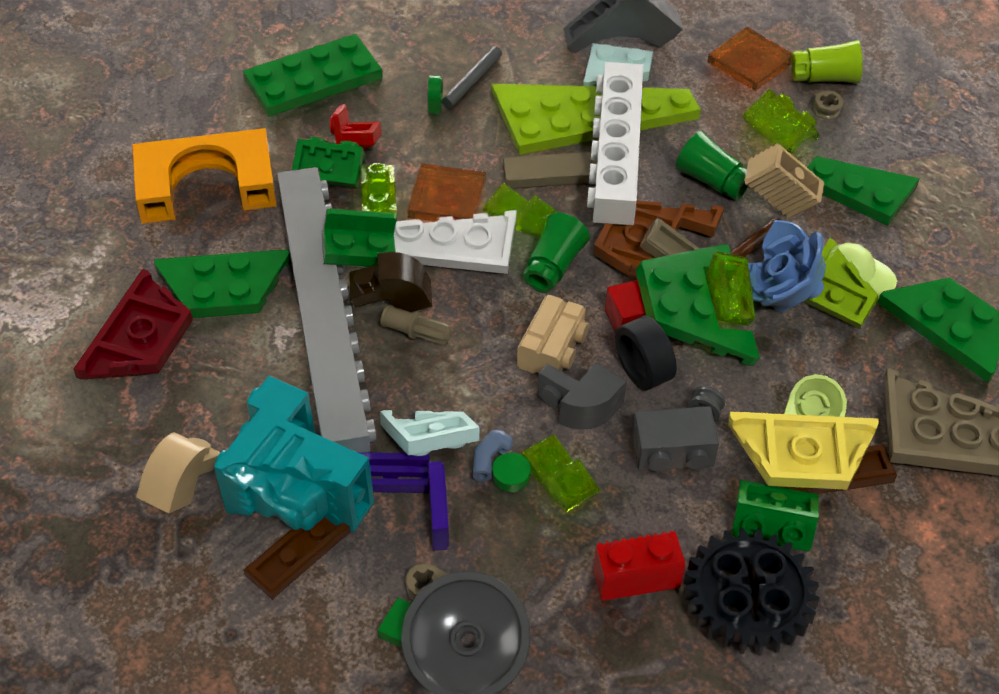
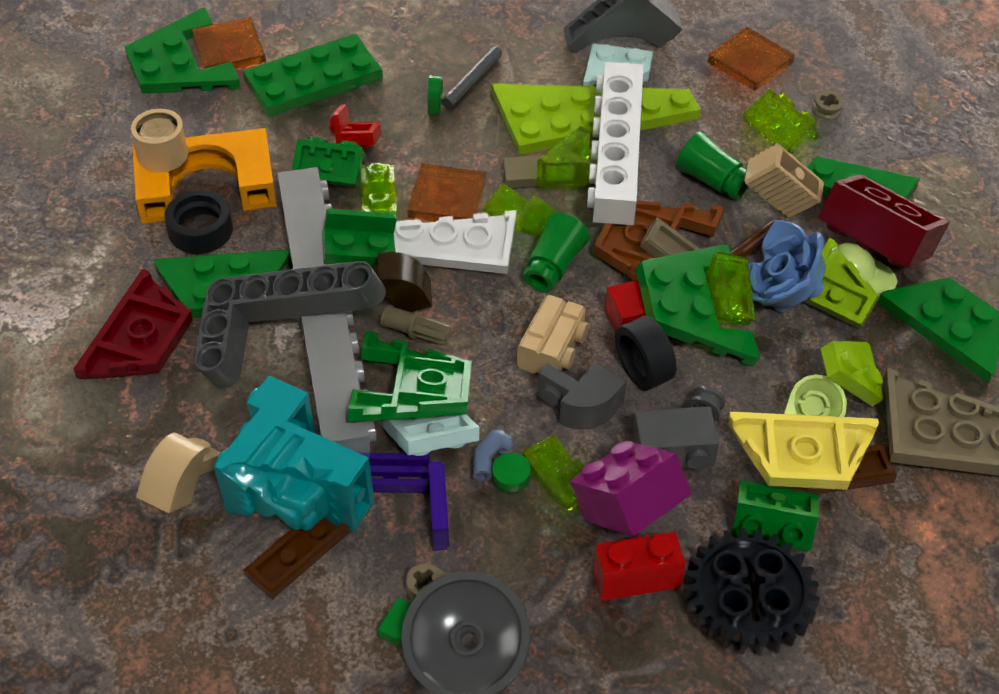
(159, 140): none -> tan piece
(166, 64): none -> green wing
(197, 203): none -> black tyre
(229, 42): none -> clear orange tile
(275, 295): none -> dark grey beam
(423, 387): none -> green wing
(566, 162): none -> clear neon green slope
(630, 487): none -> magenta brick
(829, 63): lime plant -> none
(854, 369): none -> lime wing
(883, 221): none -> dark red brick

